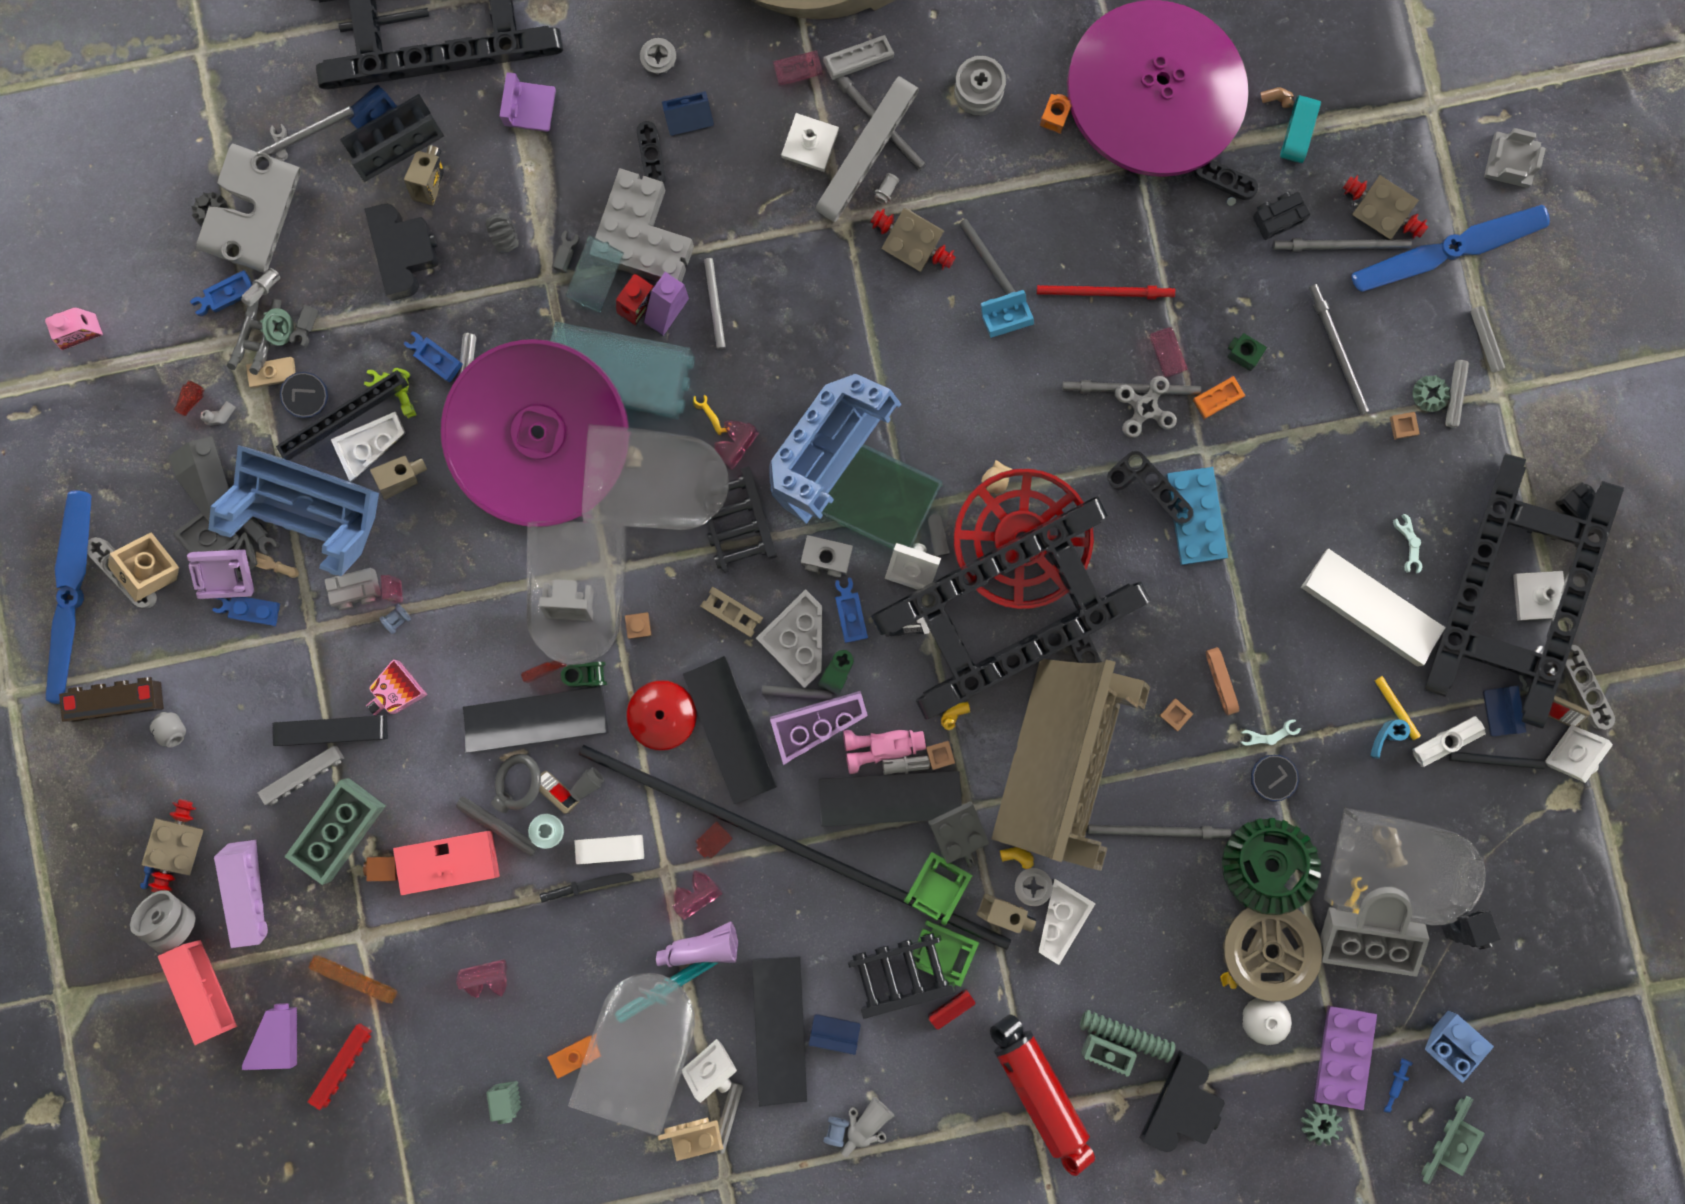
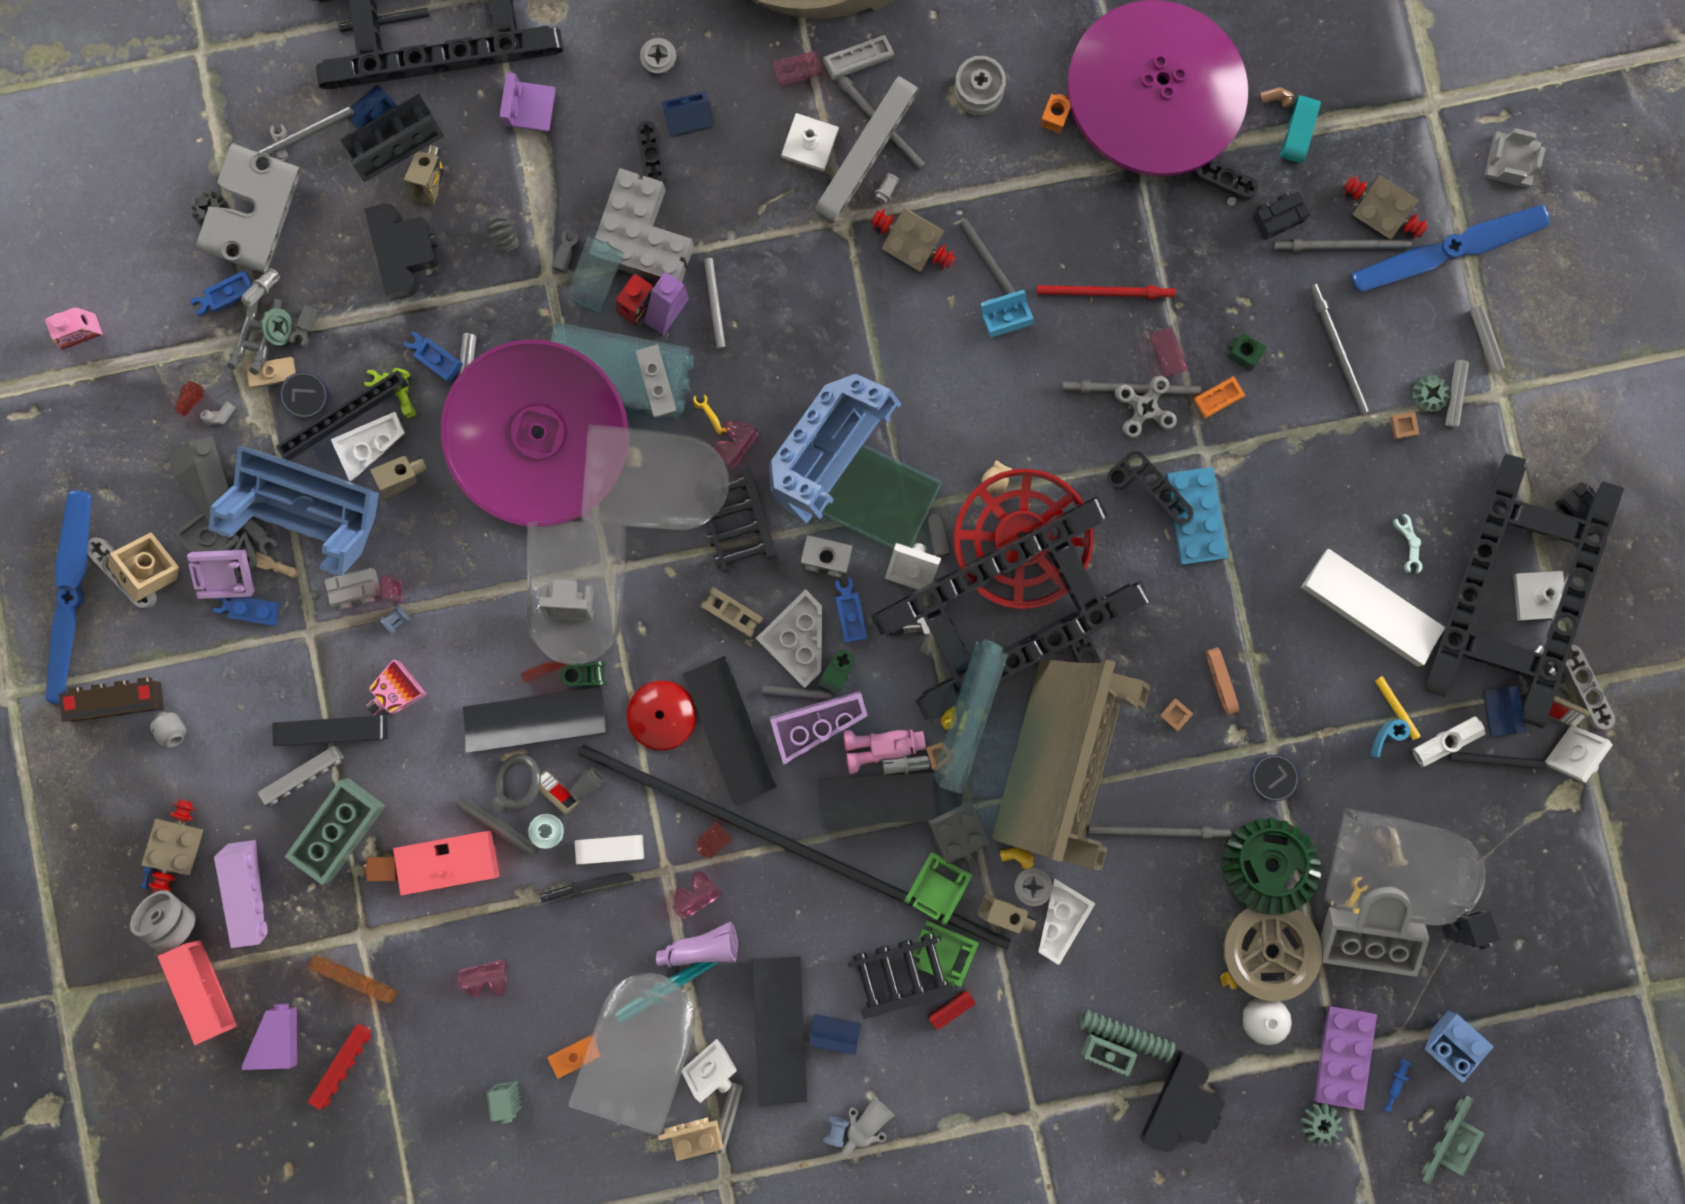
(638, 625): medium nougat plate -> none
(656, 381): none -> light grey plate
(970, 715): none -> clear light blue brick
(1042, 1094): red piece -> none
(1256, 738): light aqua piece -> none

